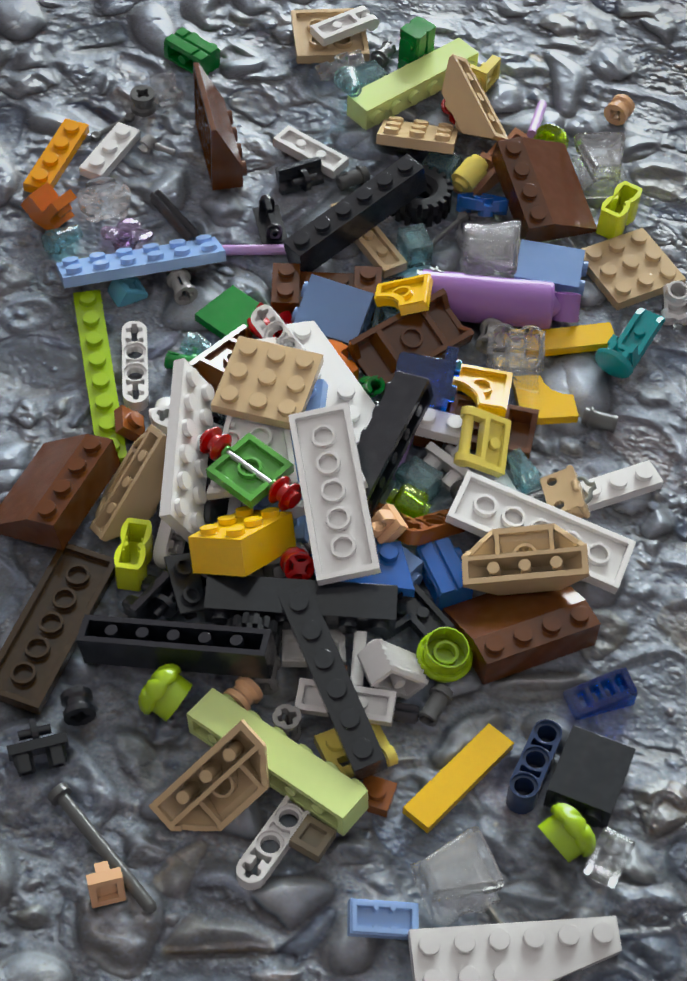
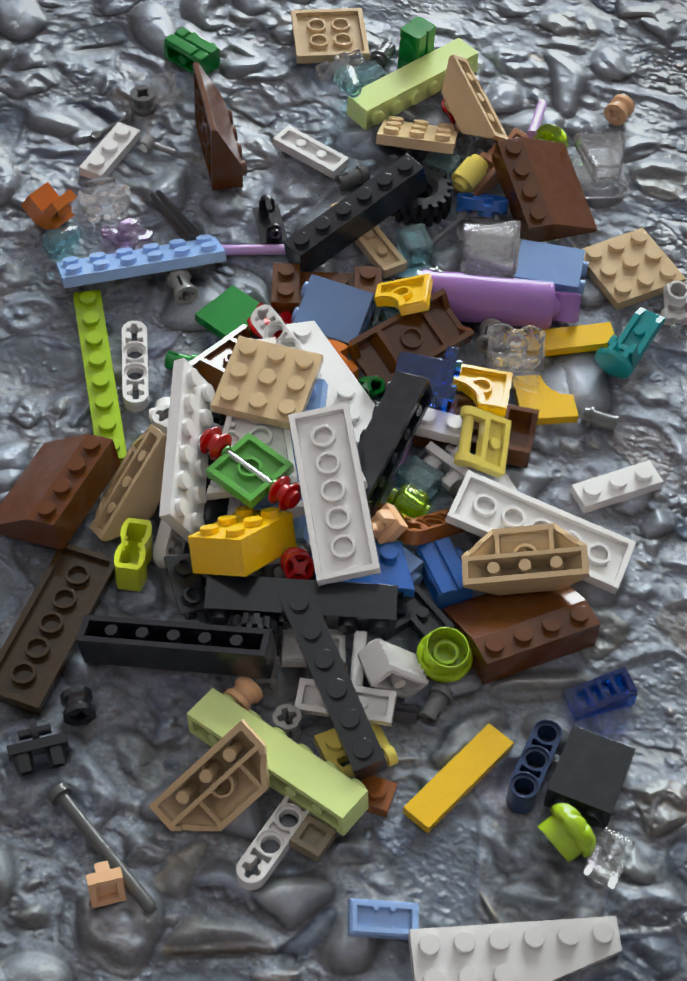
(57, 155): light orange plate -> none
(126, 291): medium azure slope -> none
(128, 423): dark orange plate -> none
(154, 601): black hips -> none
(164, 692): lime piece -> none
(194, 344): clear light blue cone -> none
(299, 176): black hips -> none
(344, 25): white plate -> none
(458, 878): clear piece -> none
(488, 72): light yellow bracket -> none
(524, 473): clear light blue cone -> none
(565, 492): tan piece -> none
(619, 210): neon yellow brick -> none

